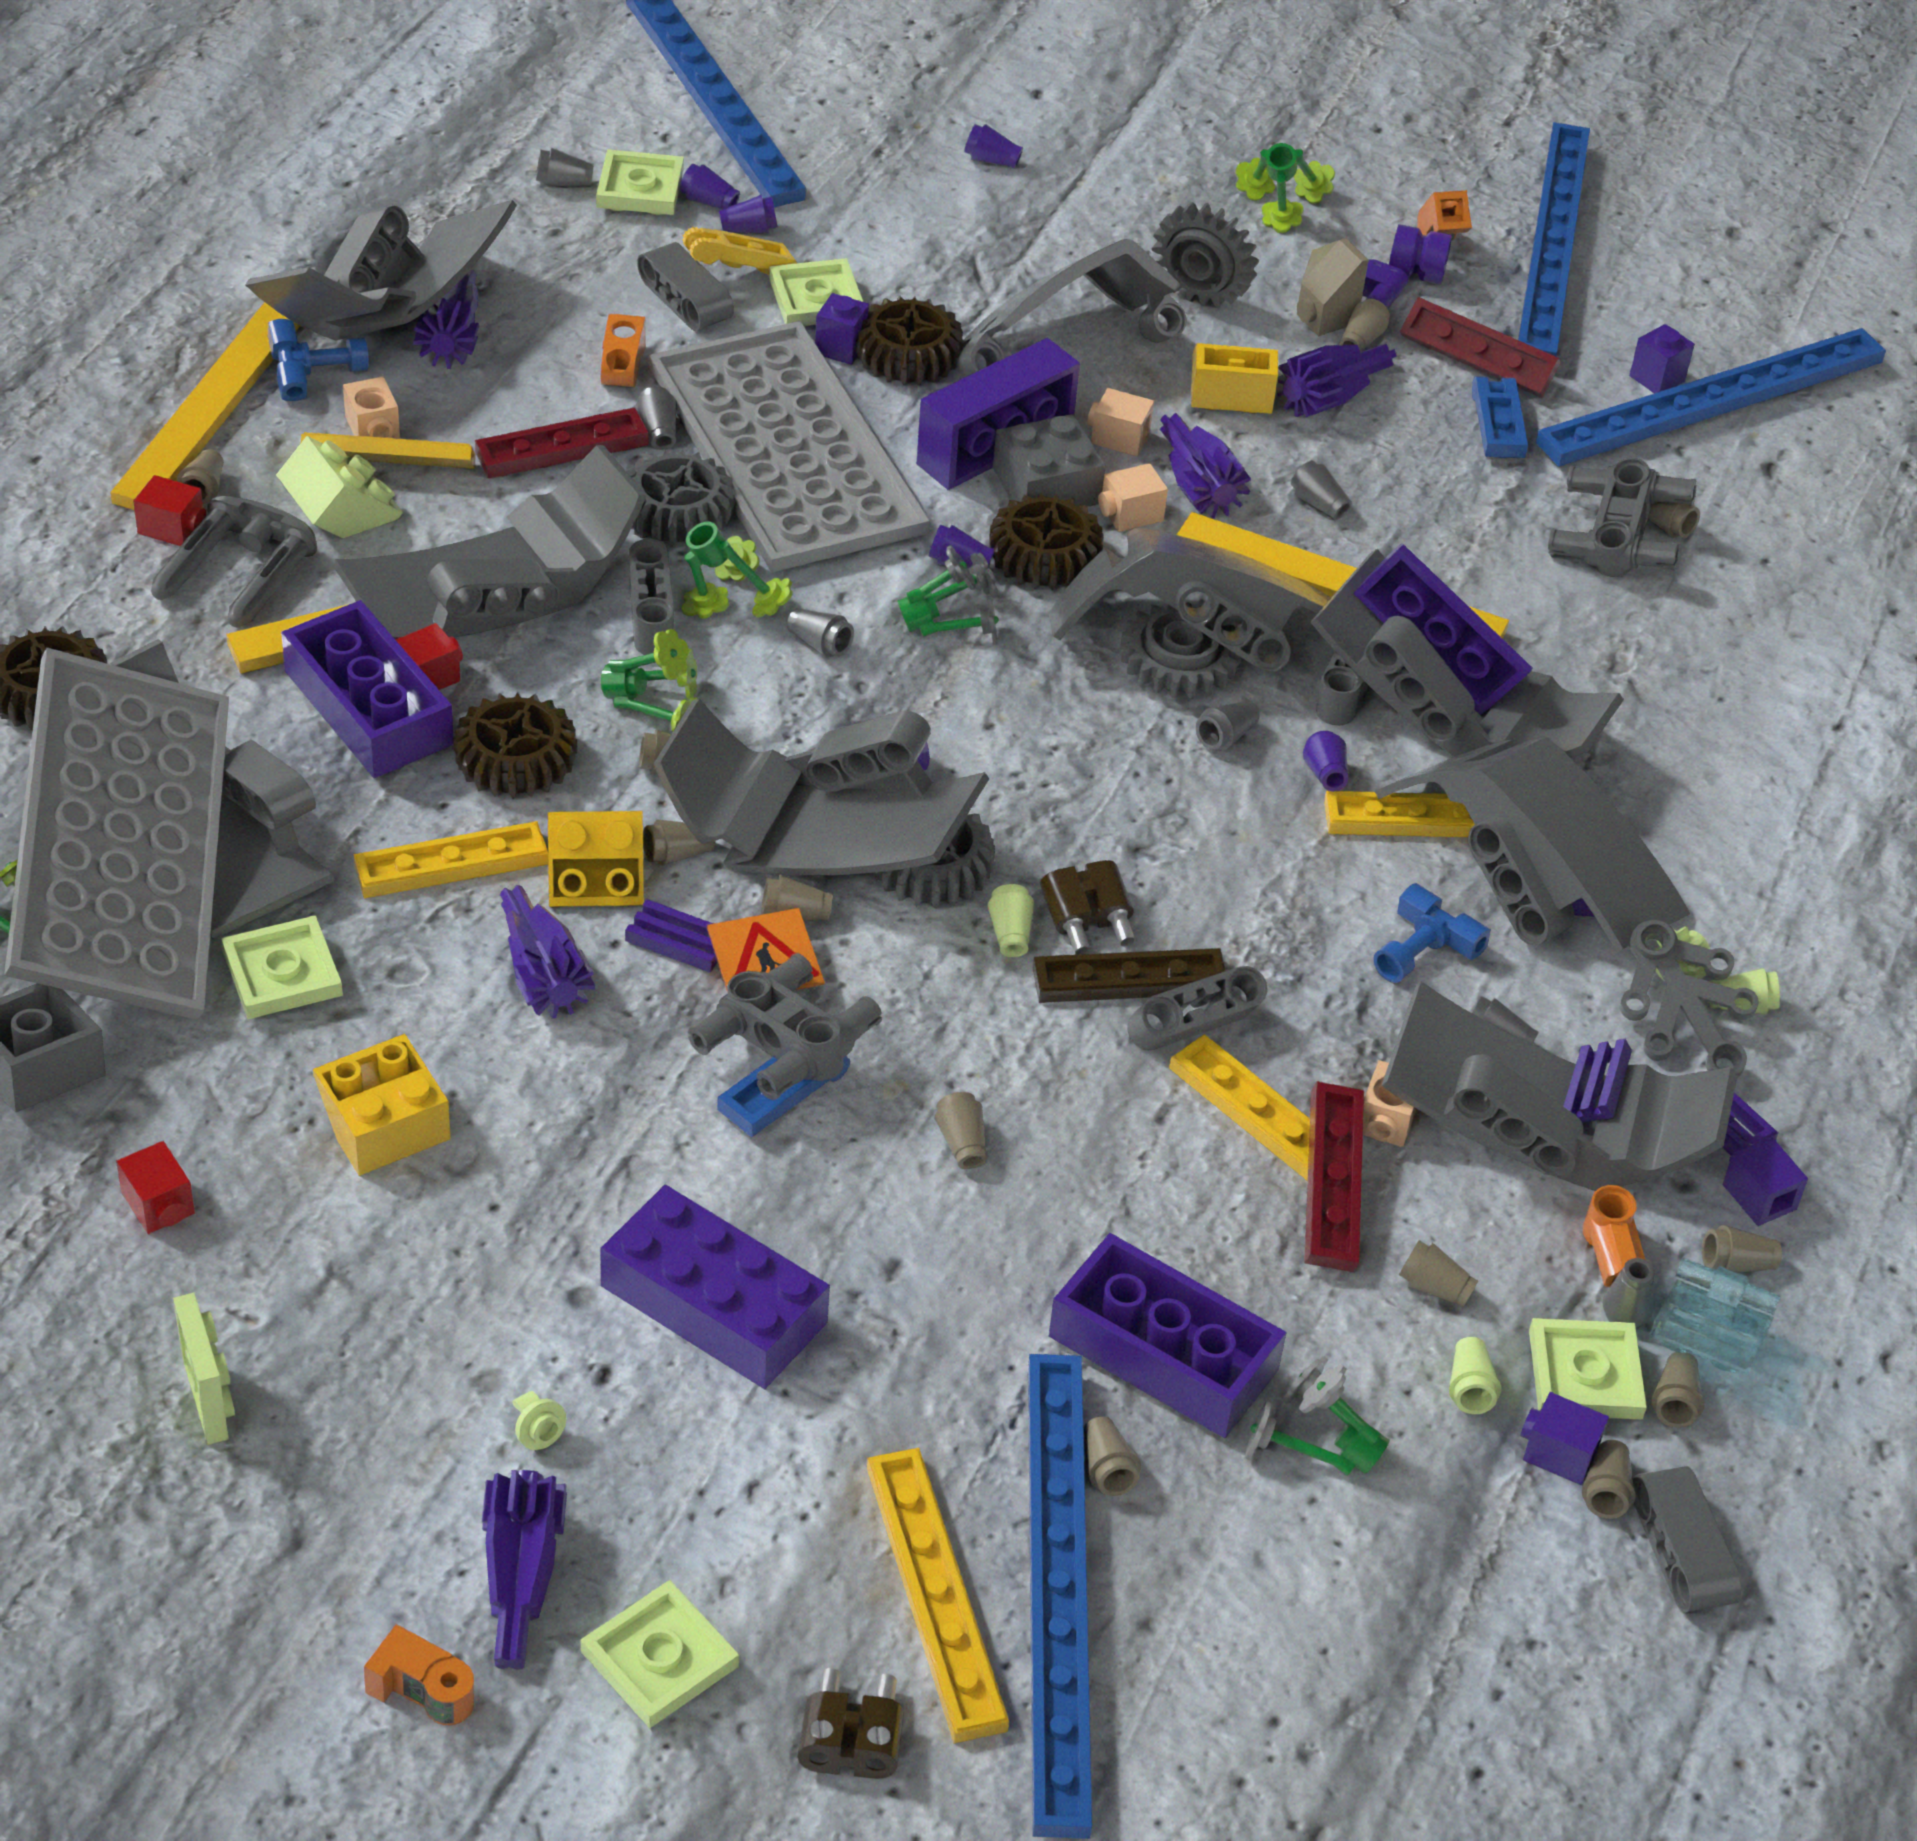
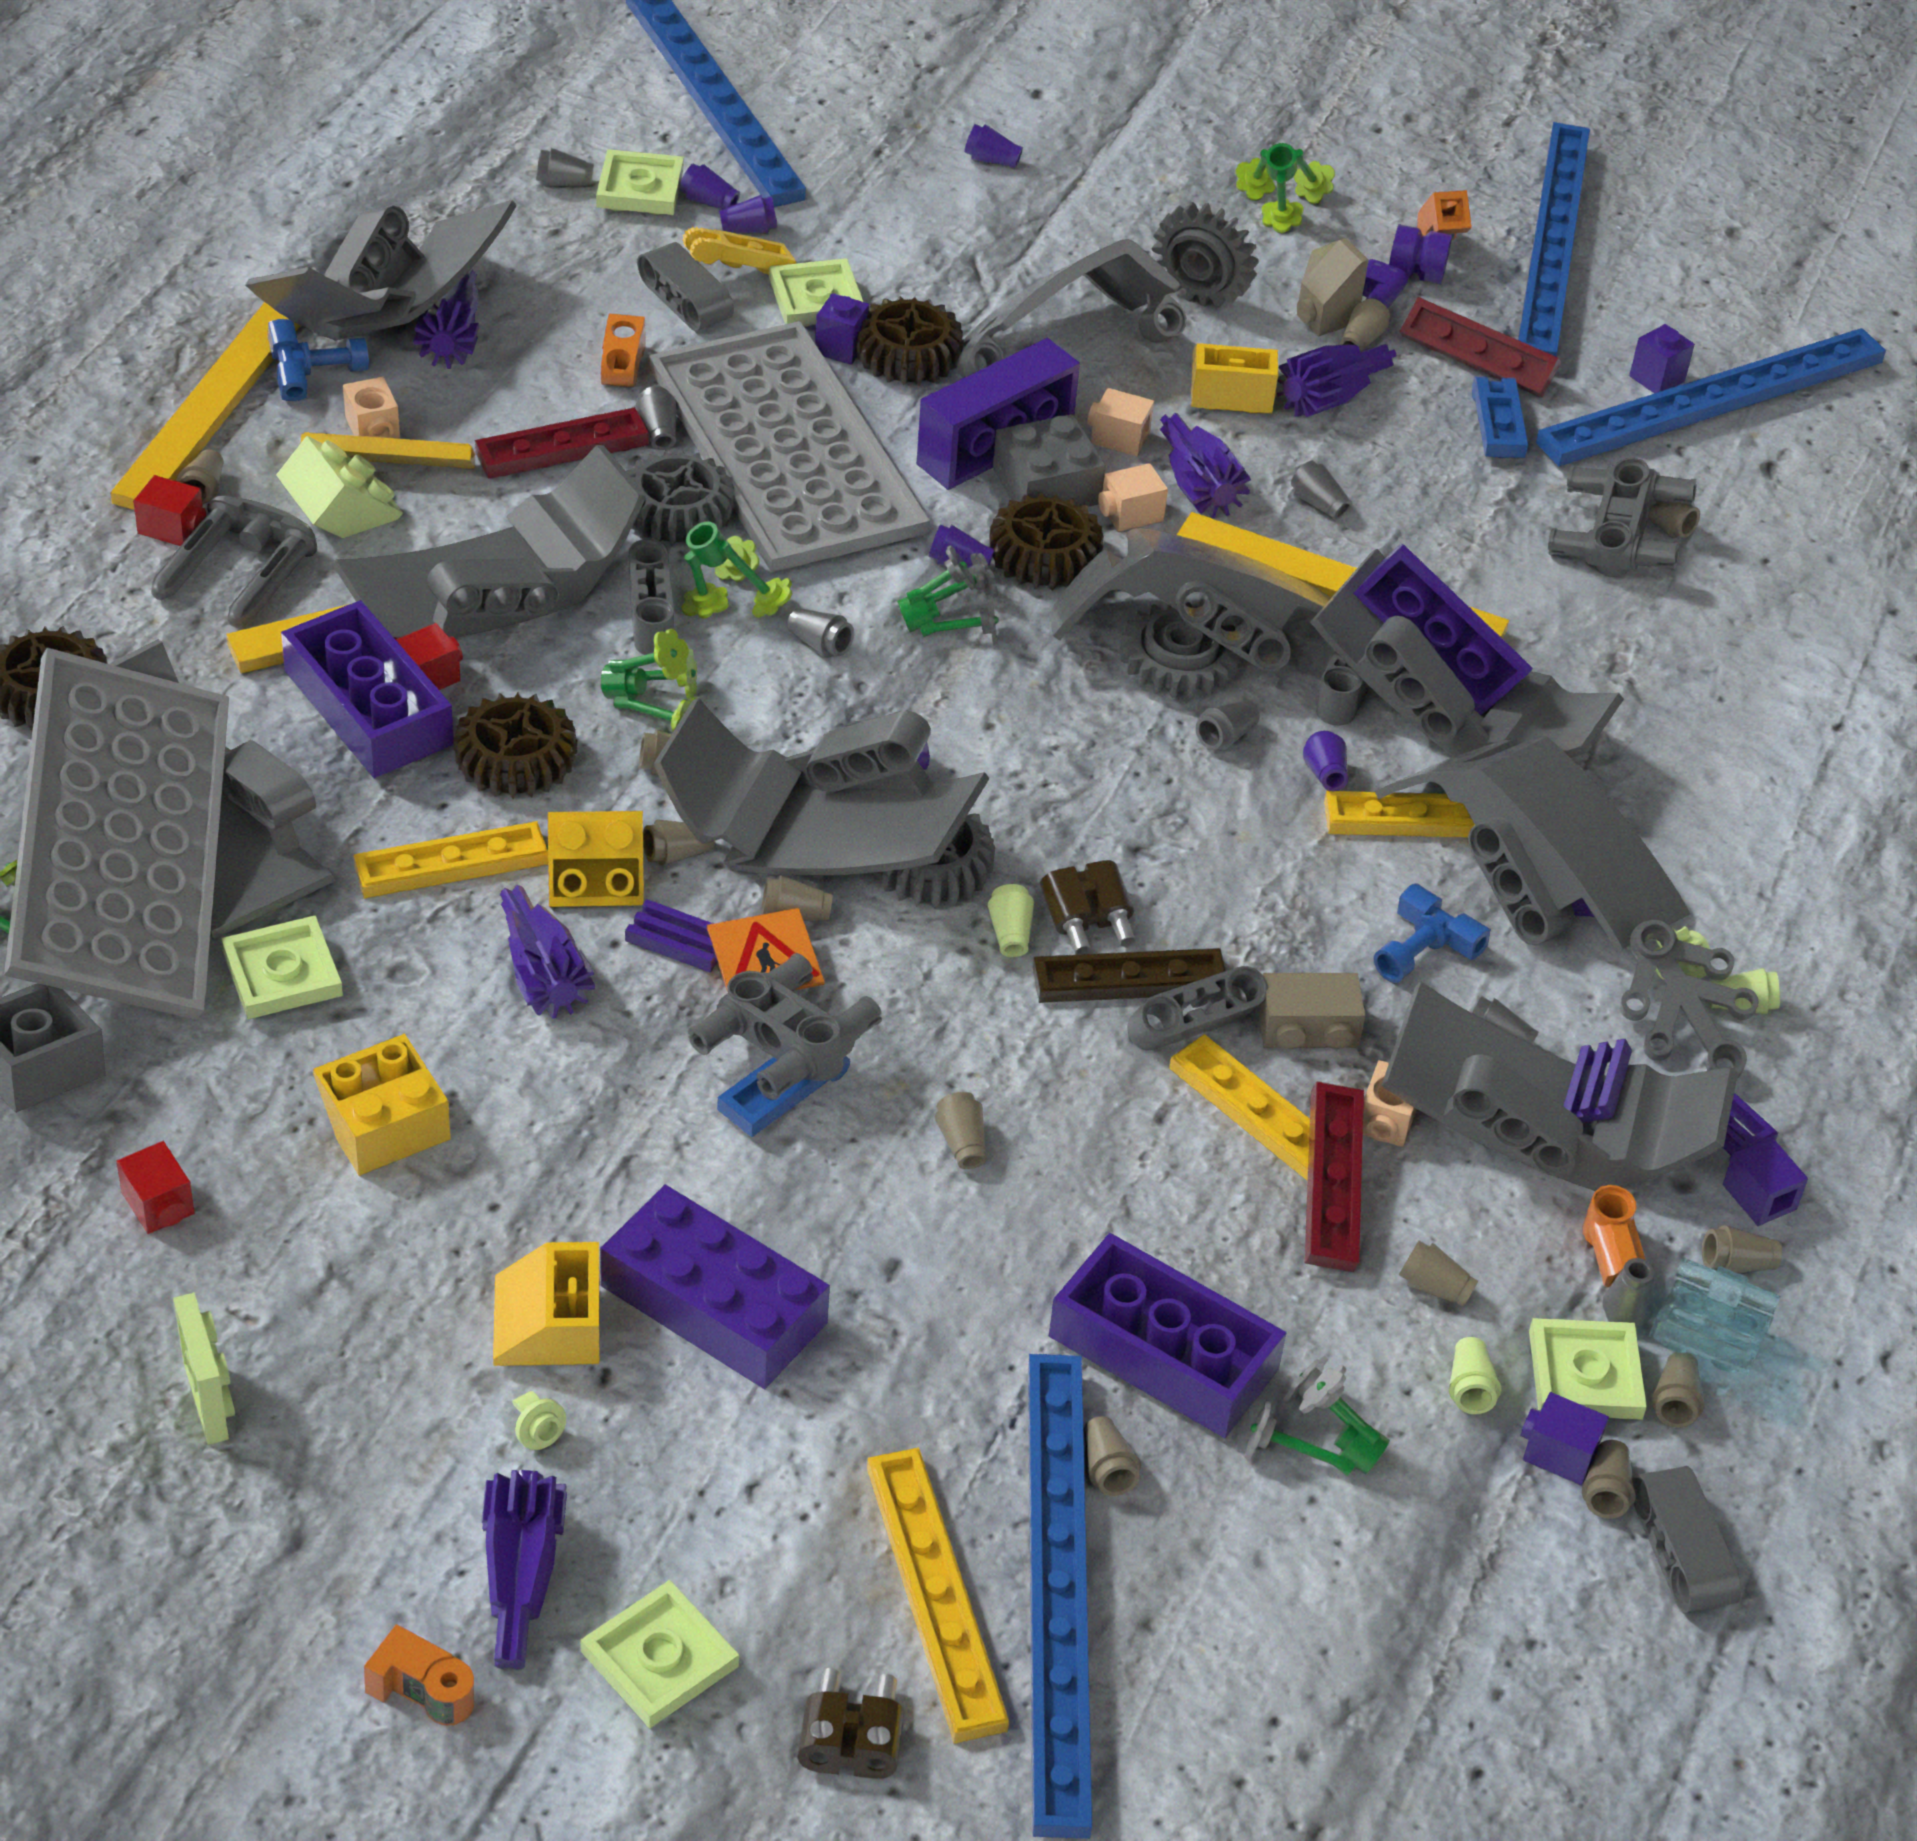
(549, 1307): none -> yellow slope
(1312, 1010): none -> dark tan brick

